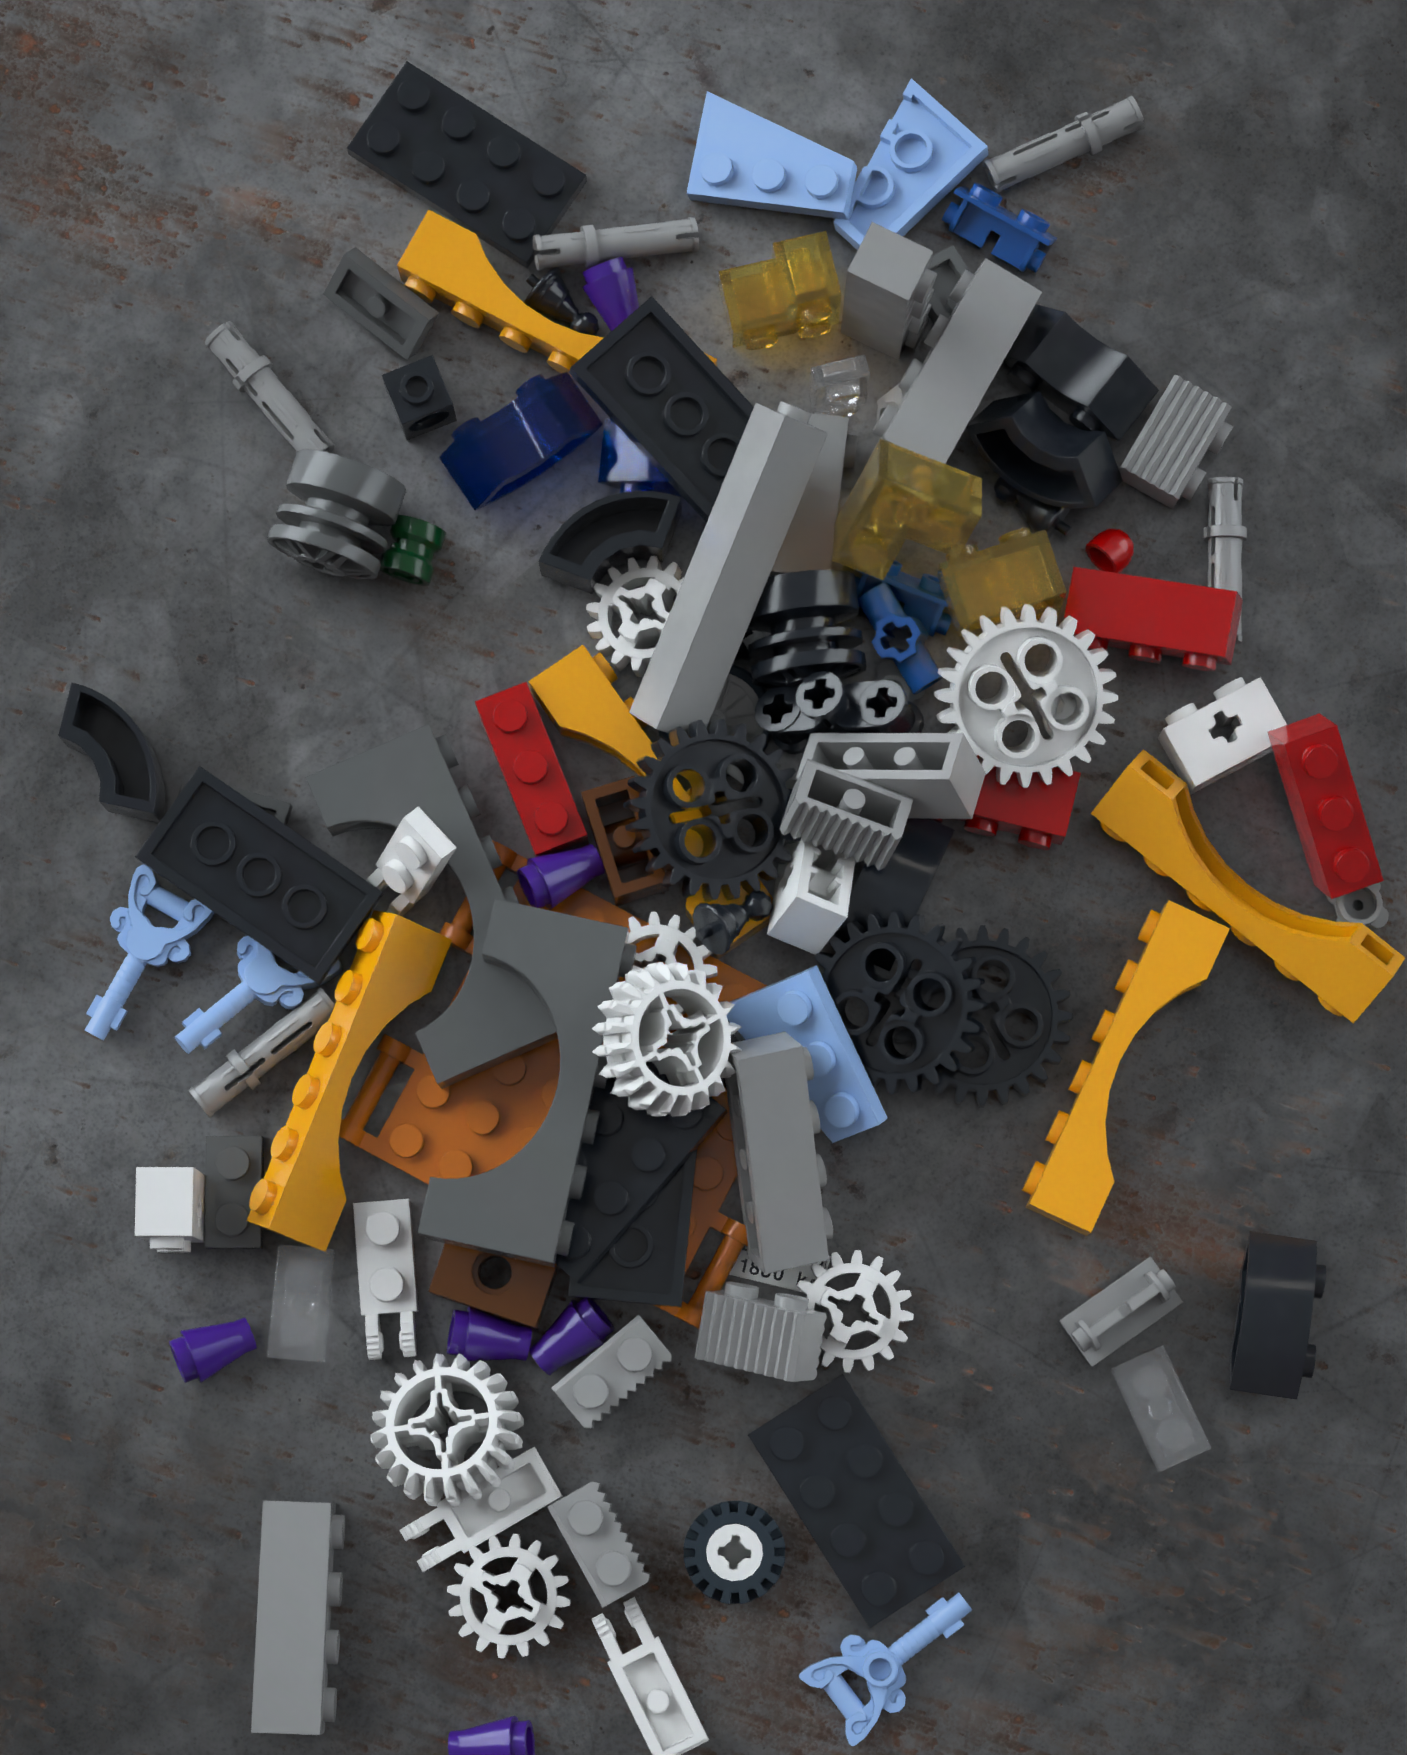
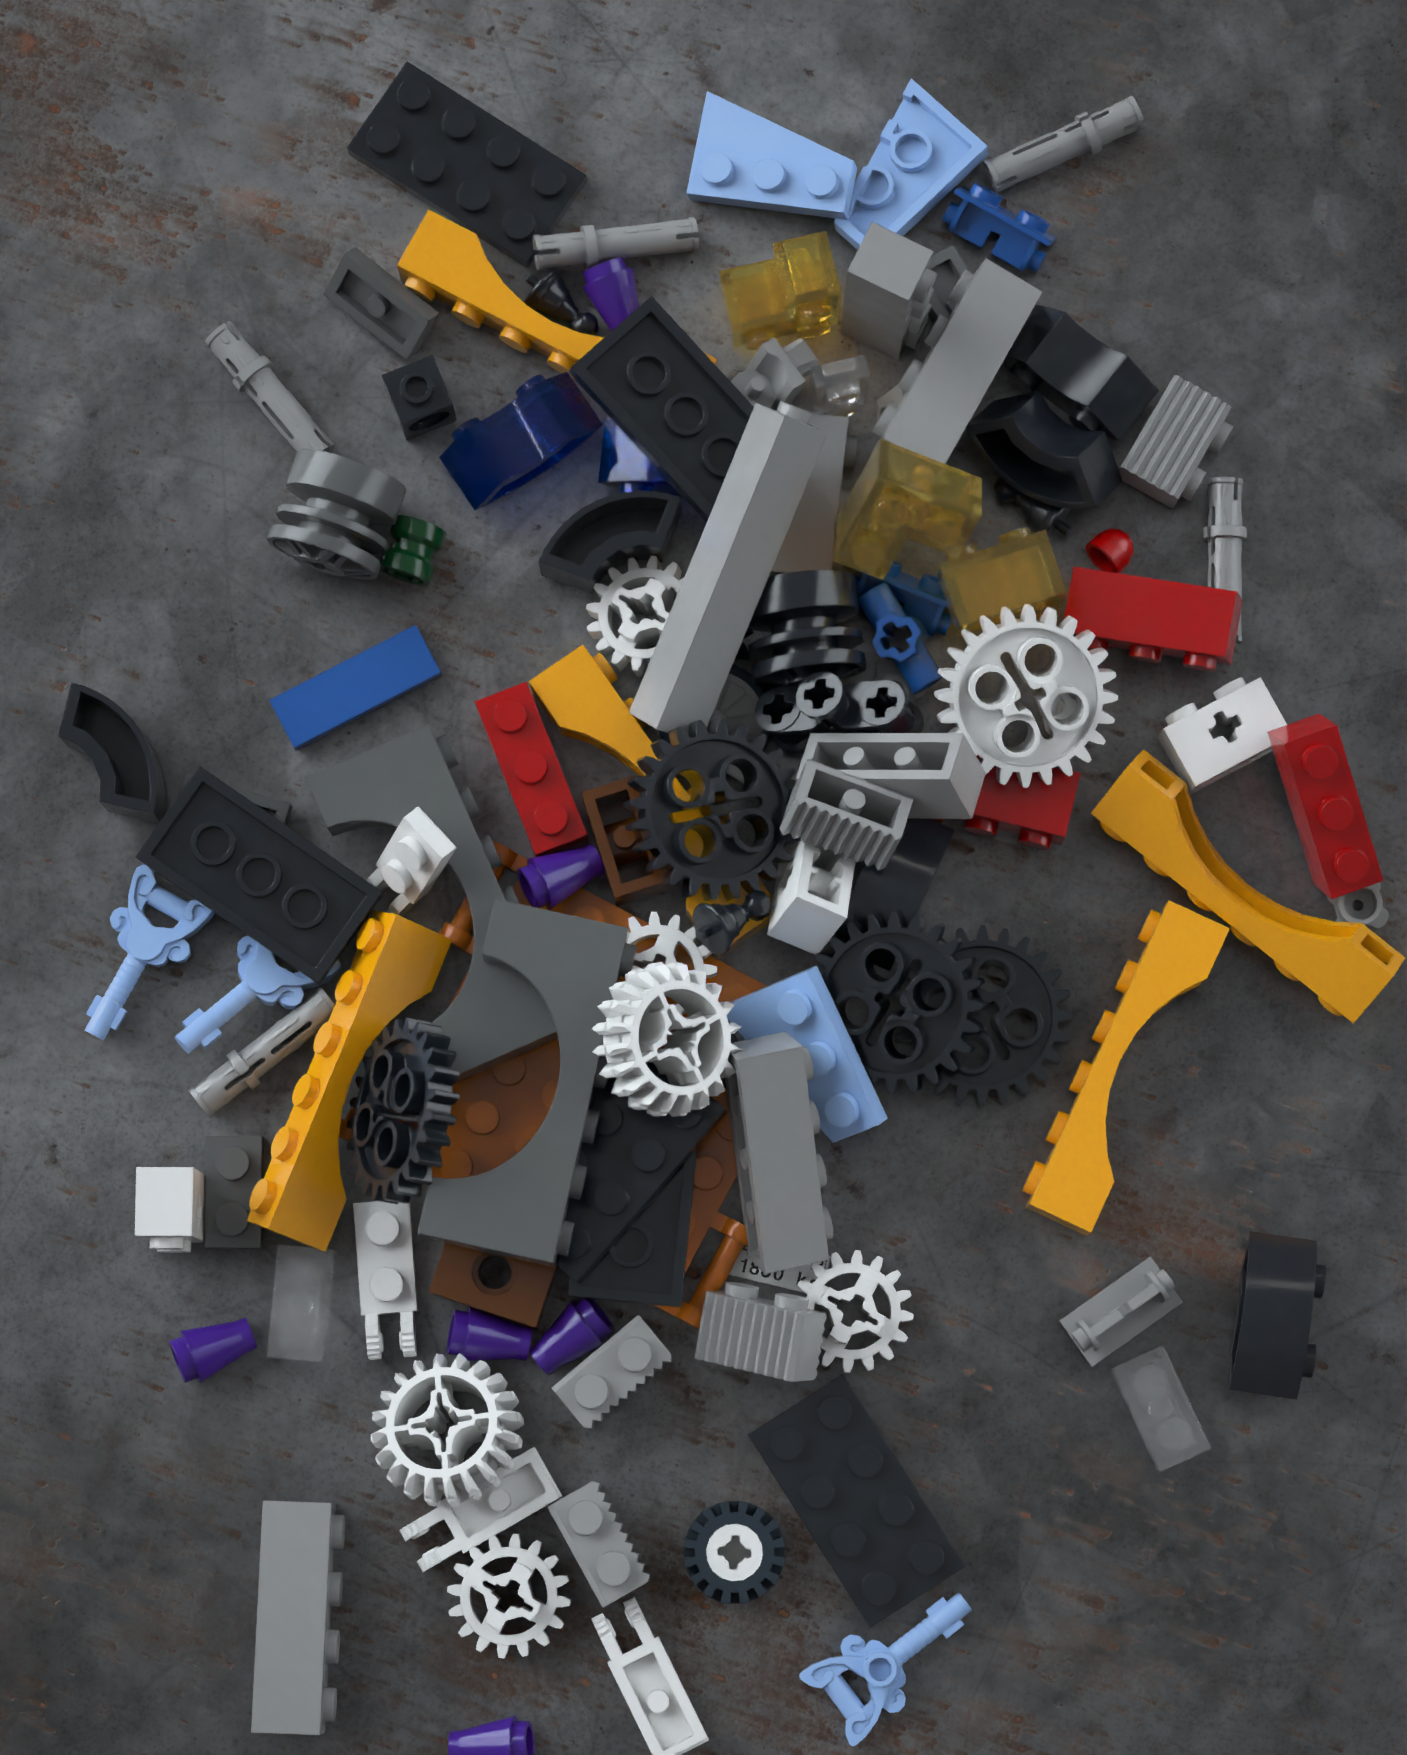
(355, 687): none -> blue tile
(402, 1111): none -> black gear
(776, 373): none -> light grey hips

